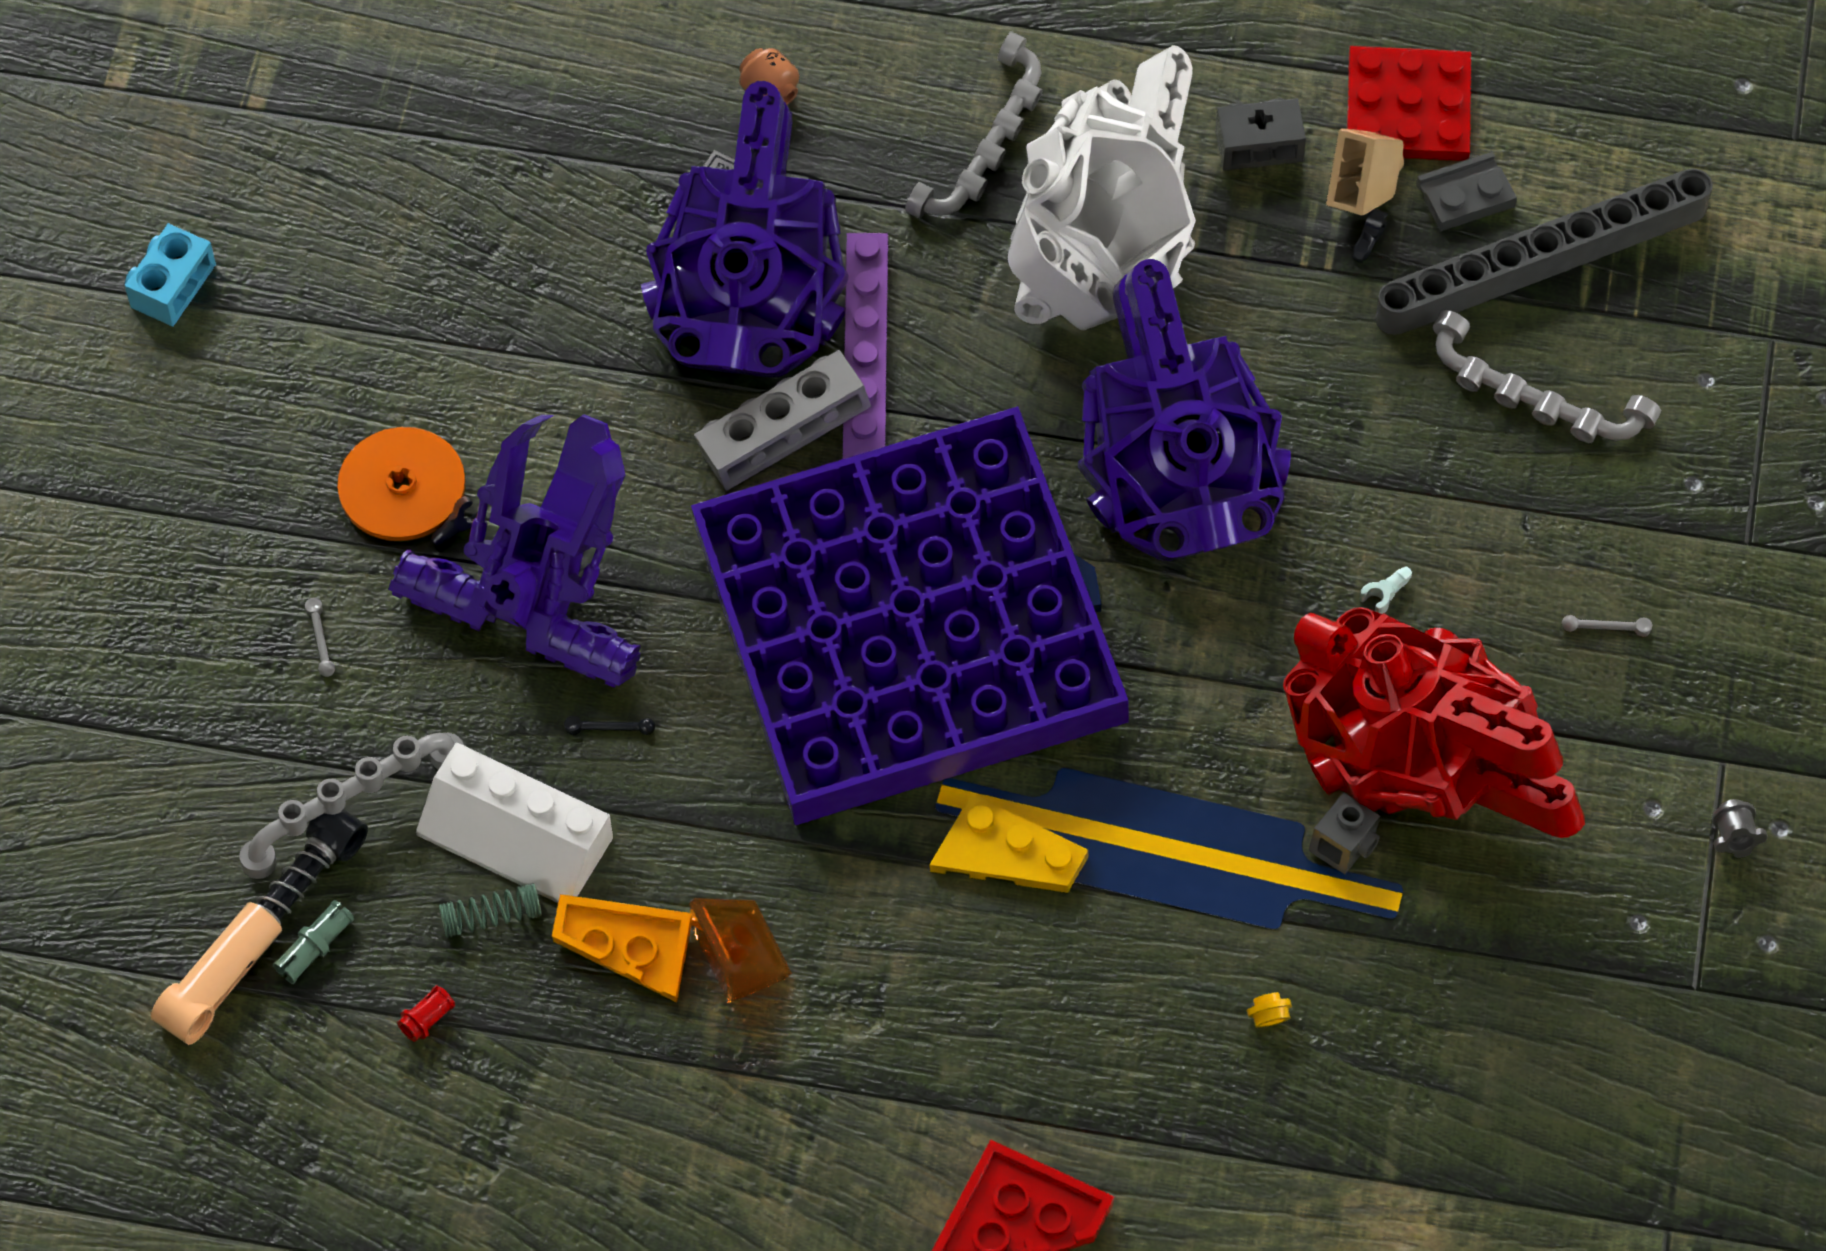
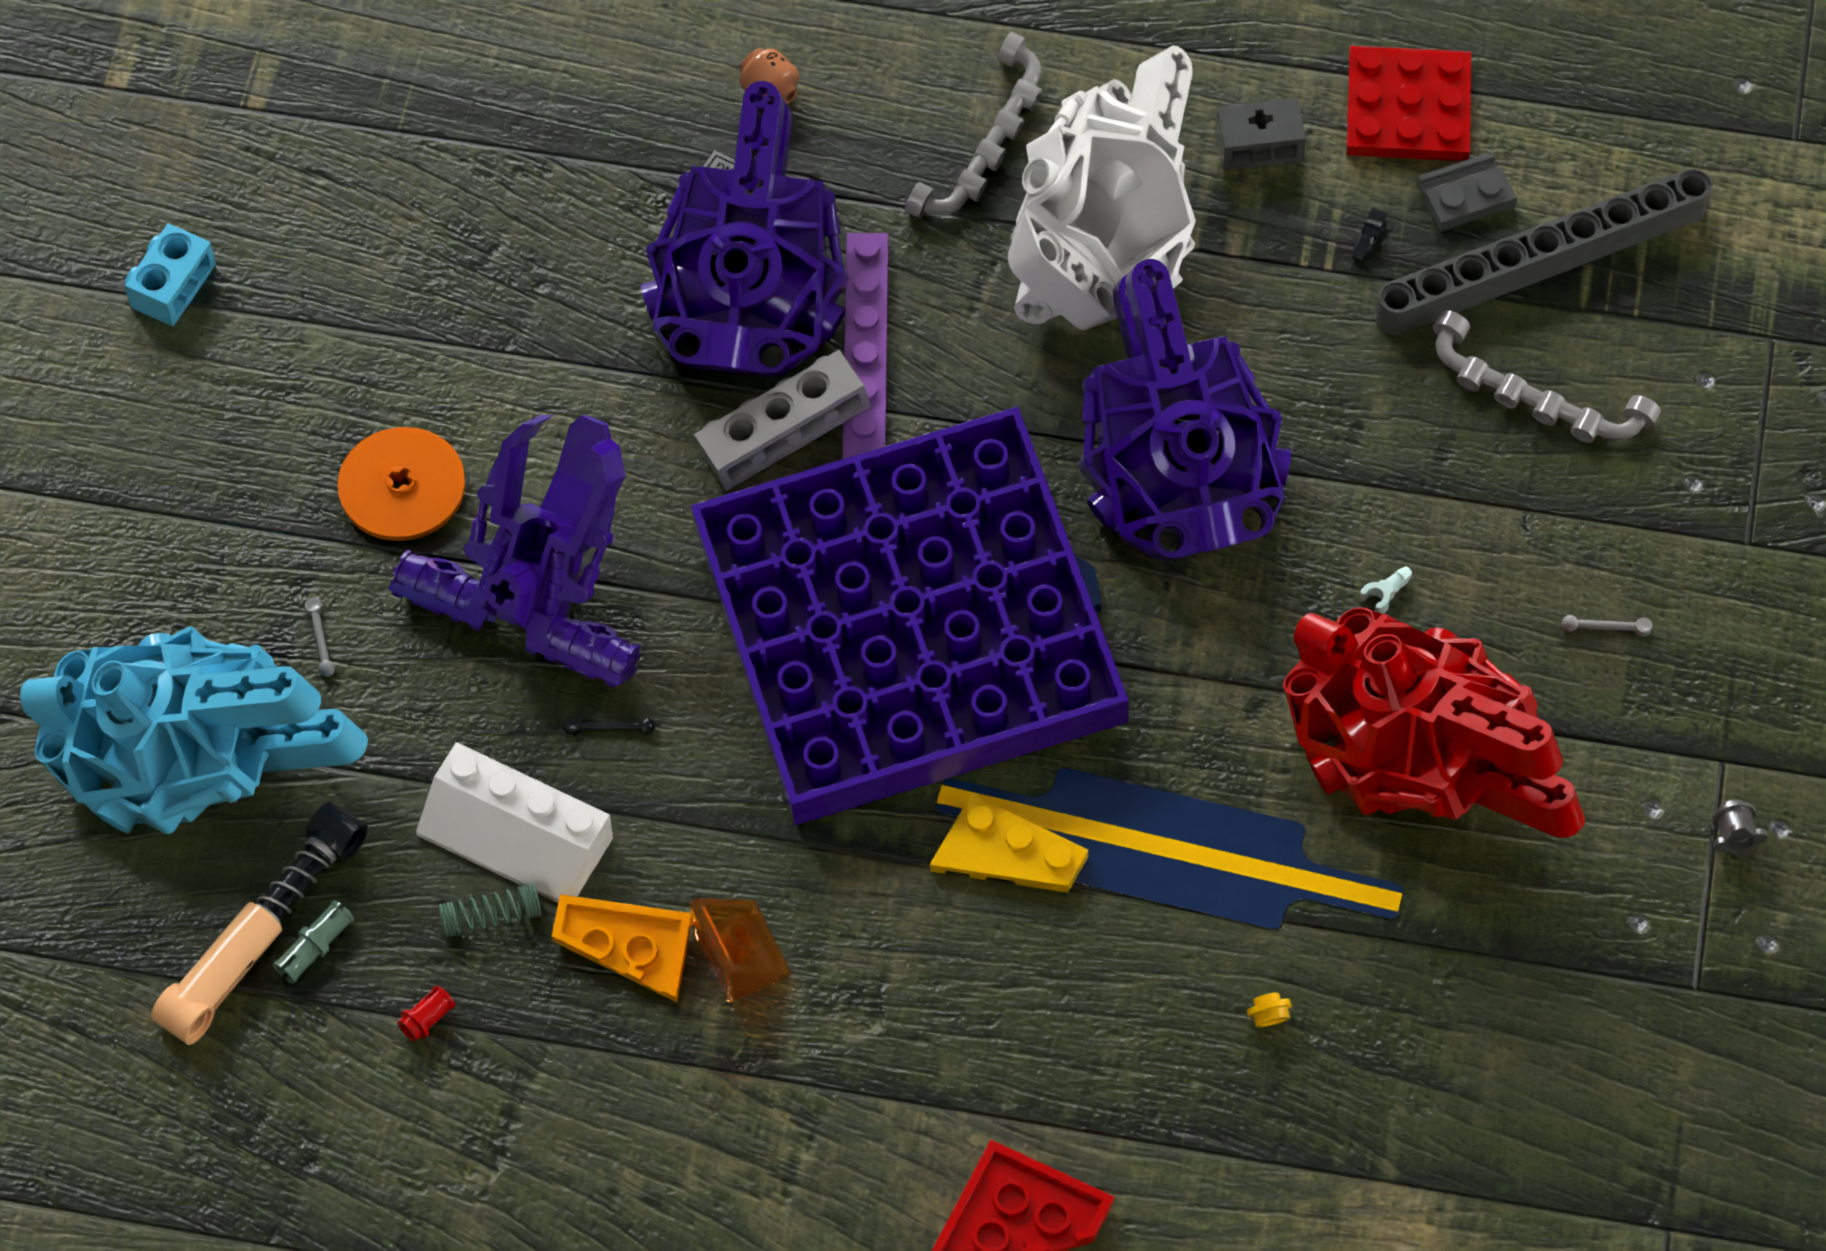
(203, 741): none -> medium azure piece
(259, 856): light grey bar -> none
(455, 523): black piece -> none
(1345, 834): dark grey brick -> none
(1364, 171): tan torso -> none

